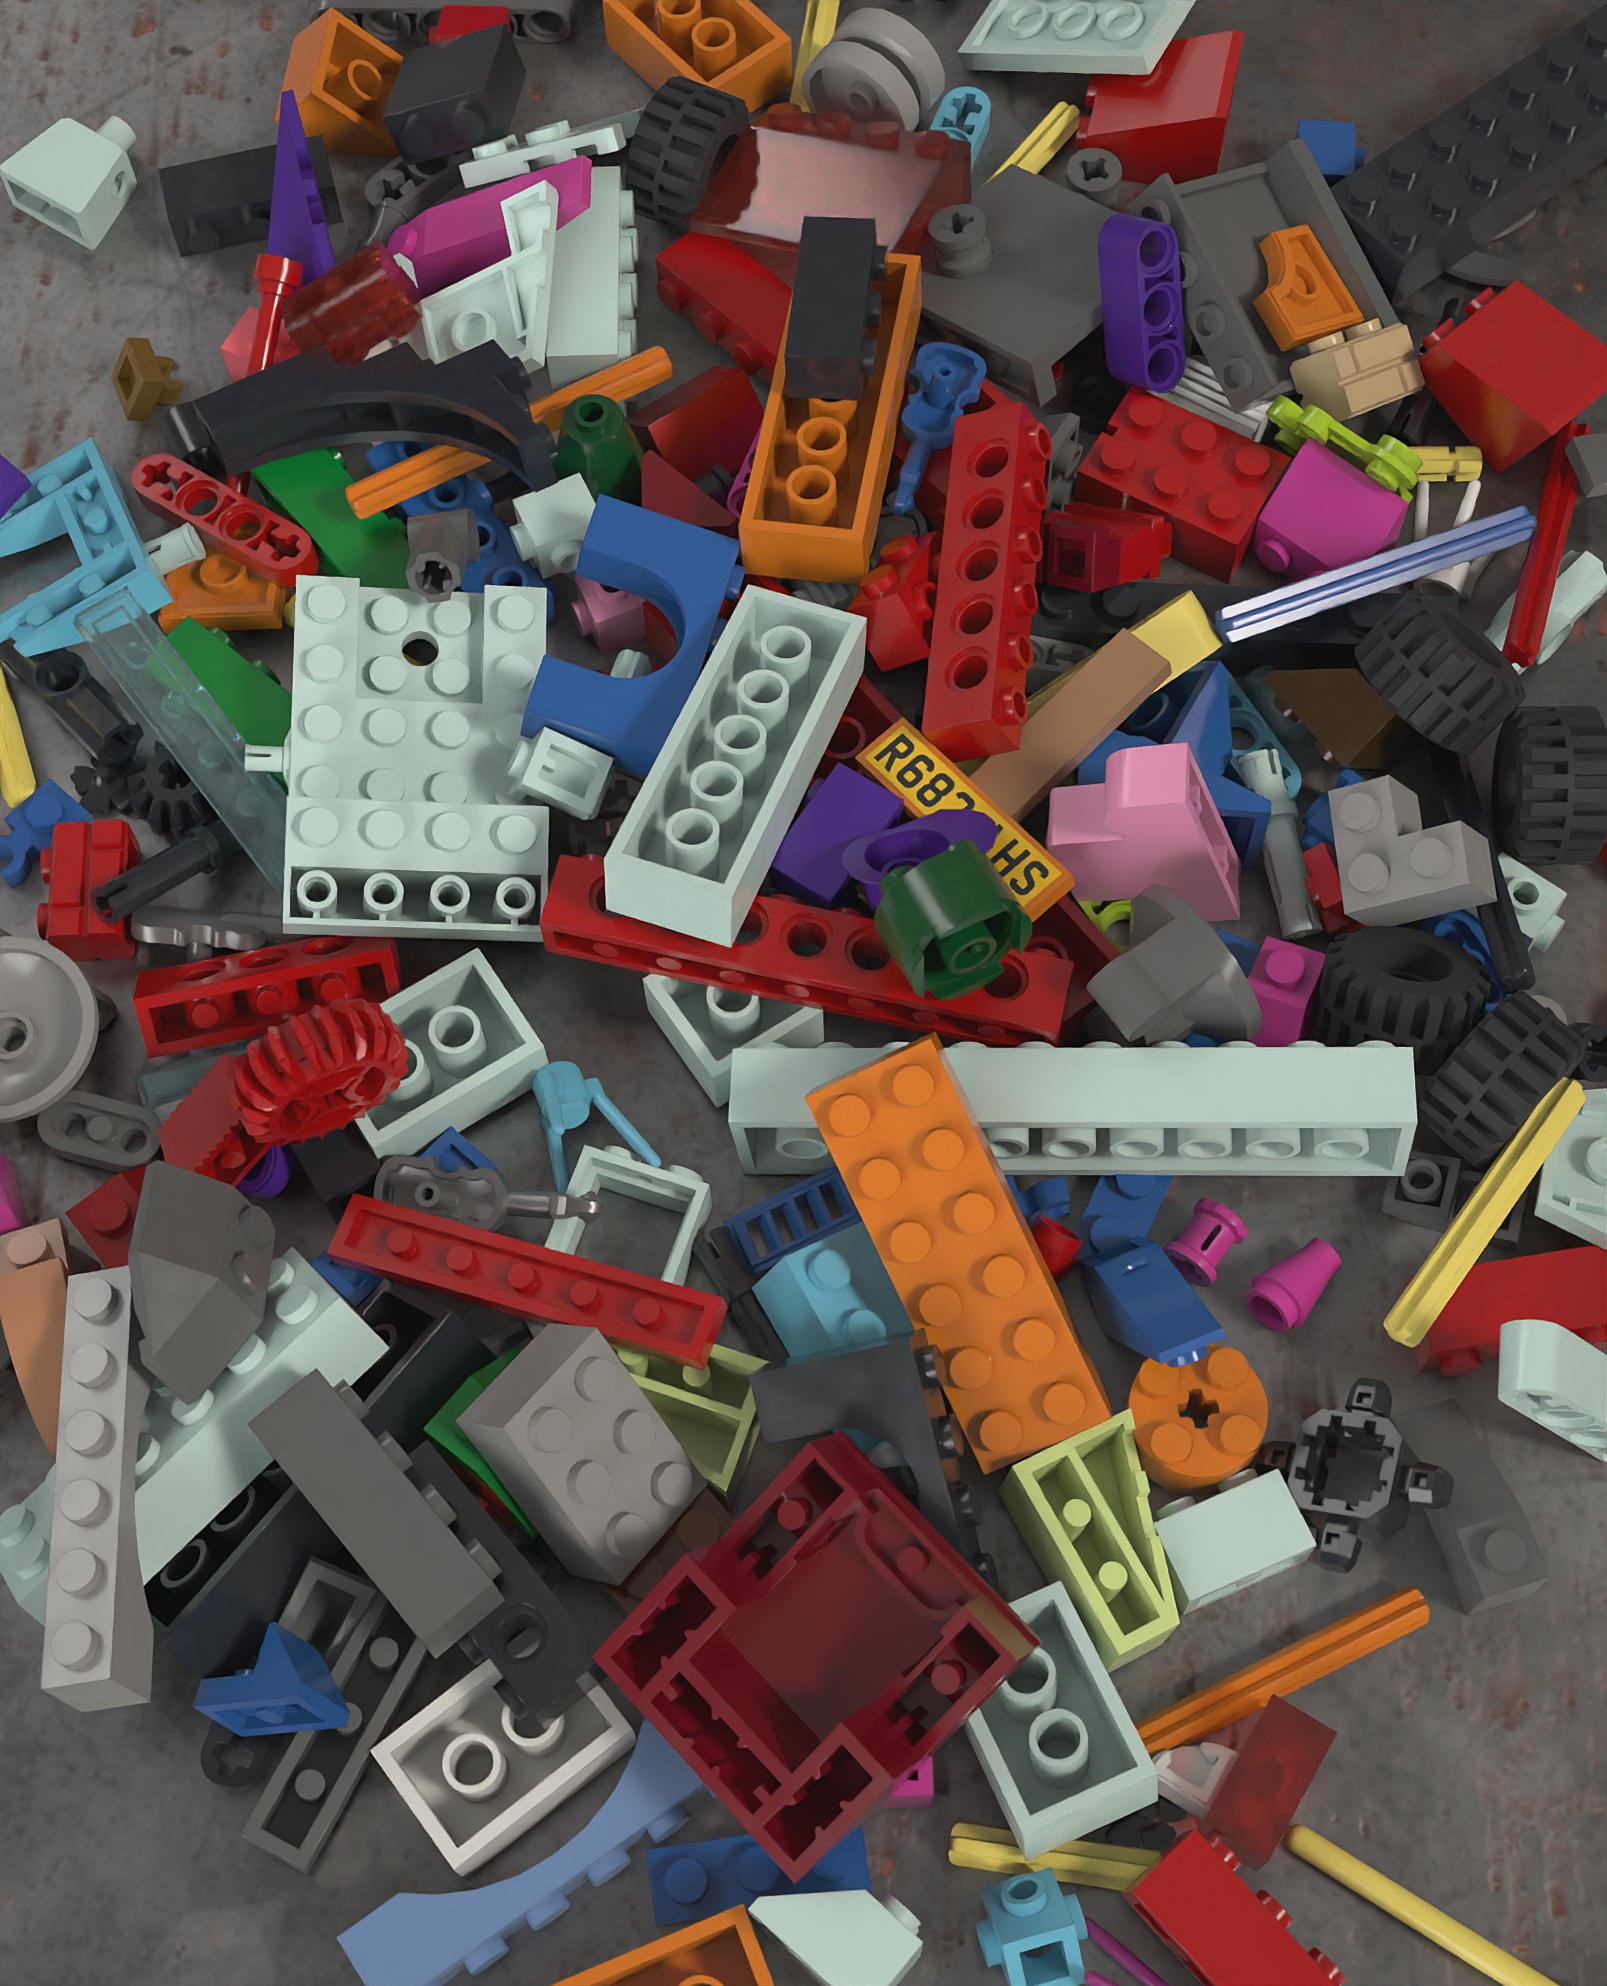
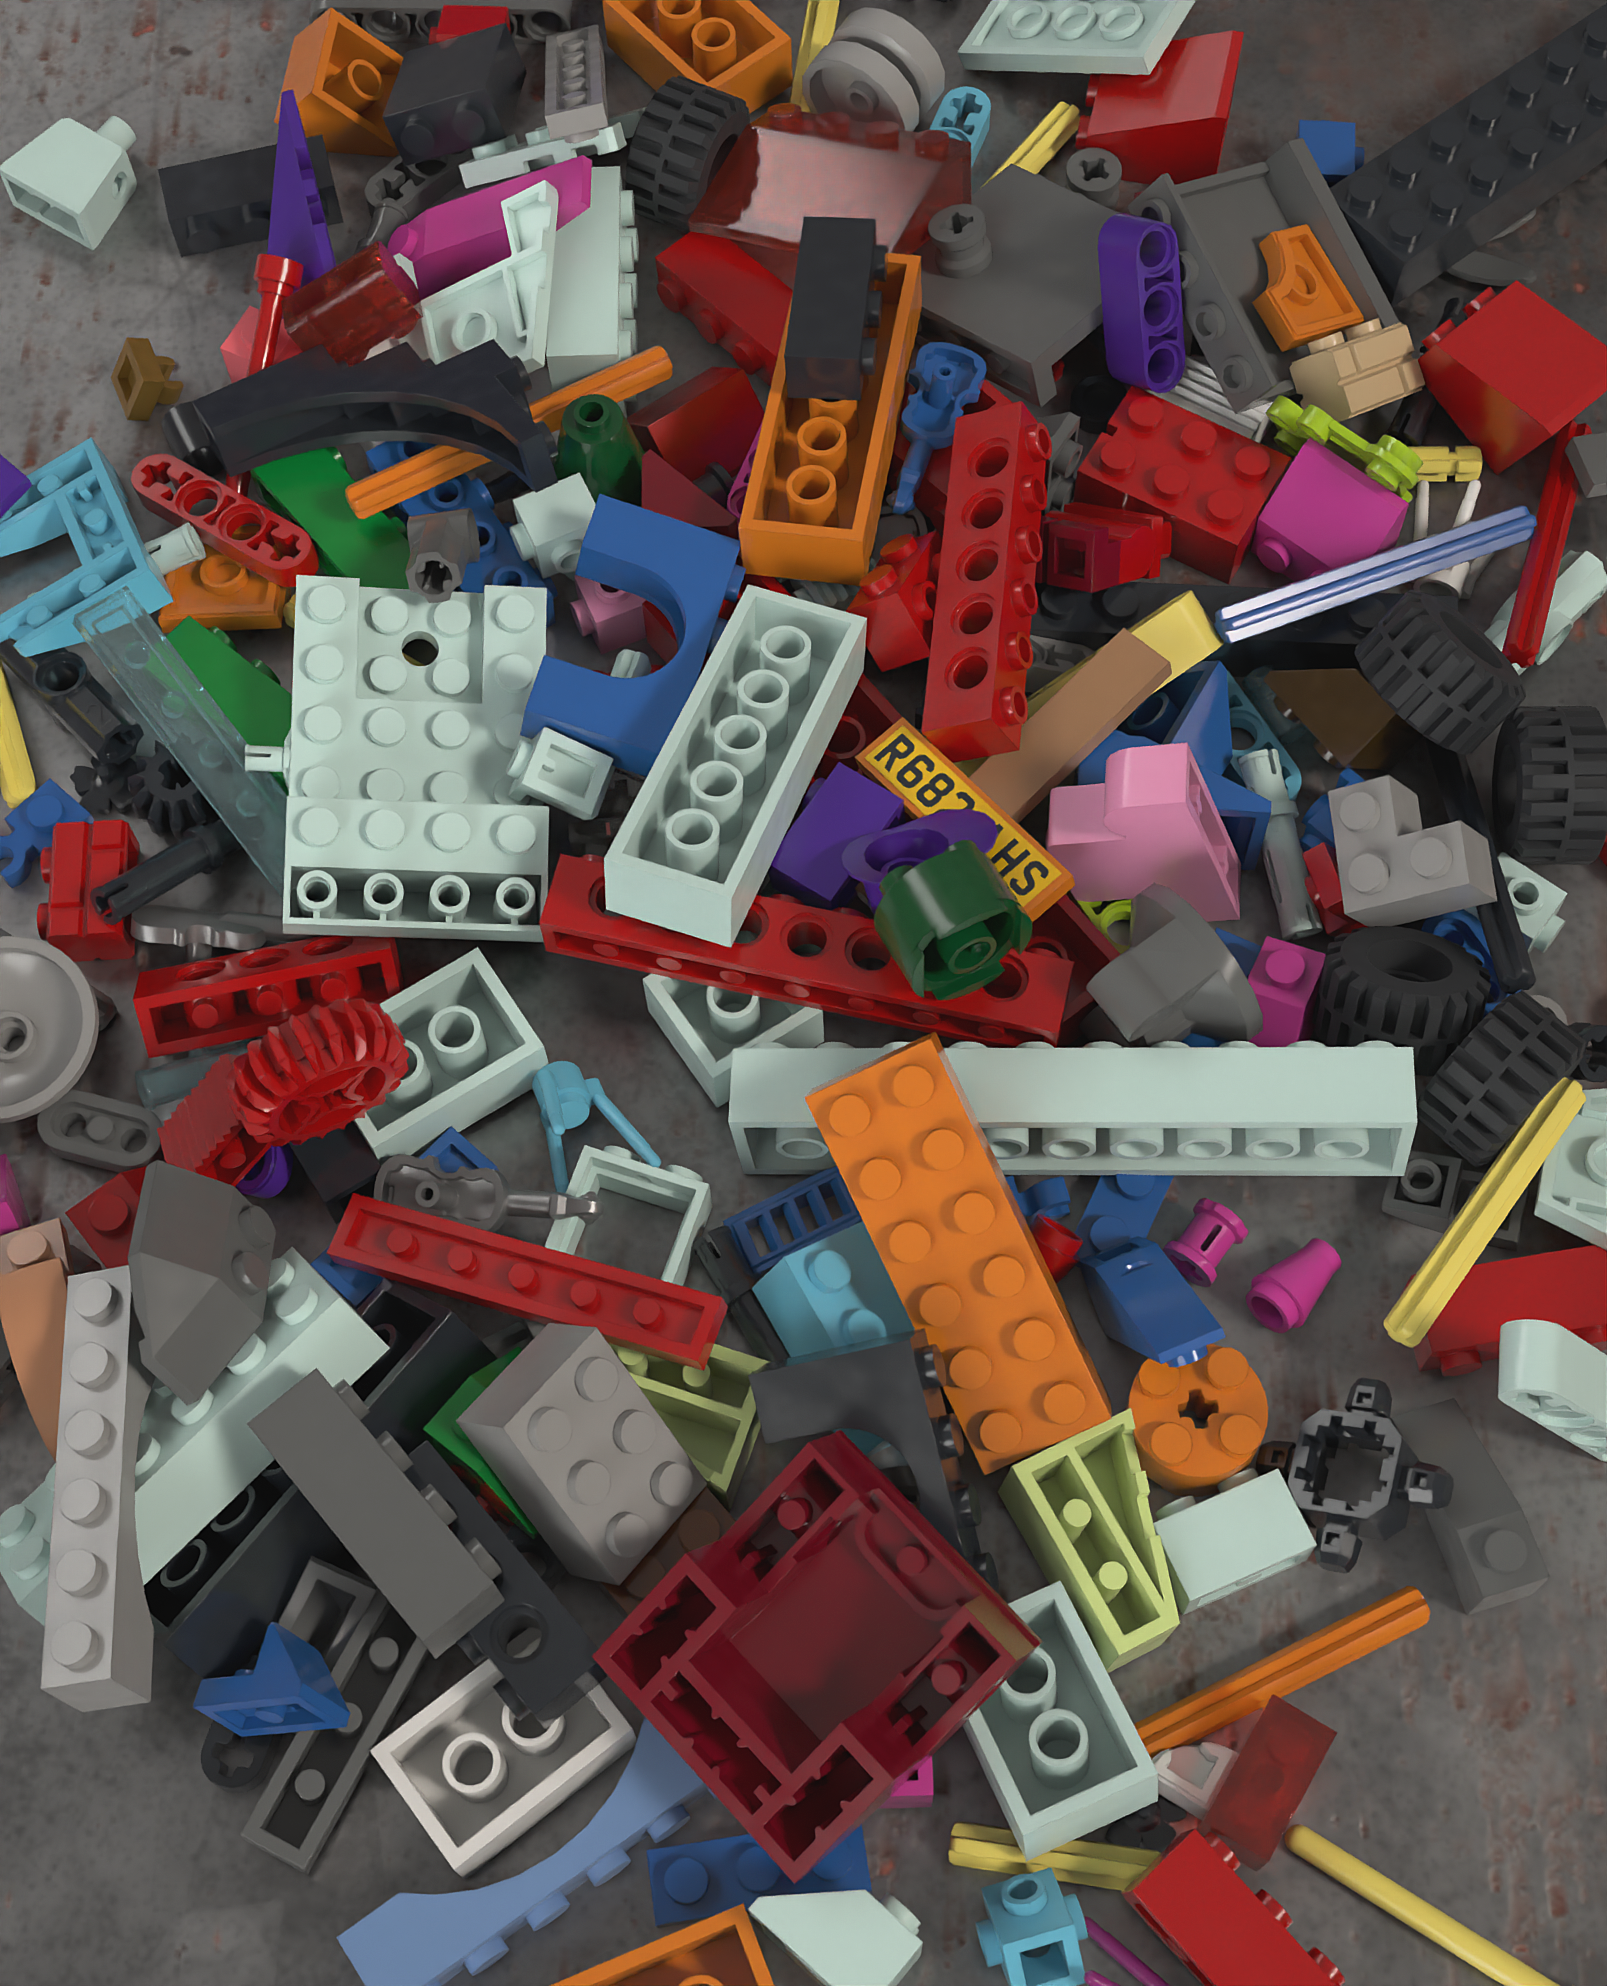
(575, 84): none -> light grey plate

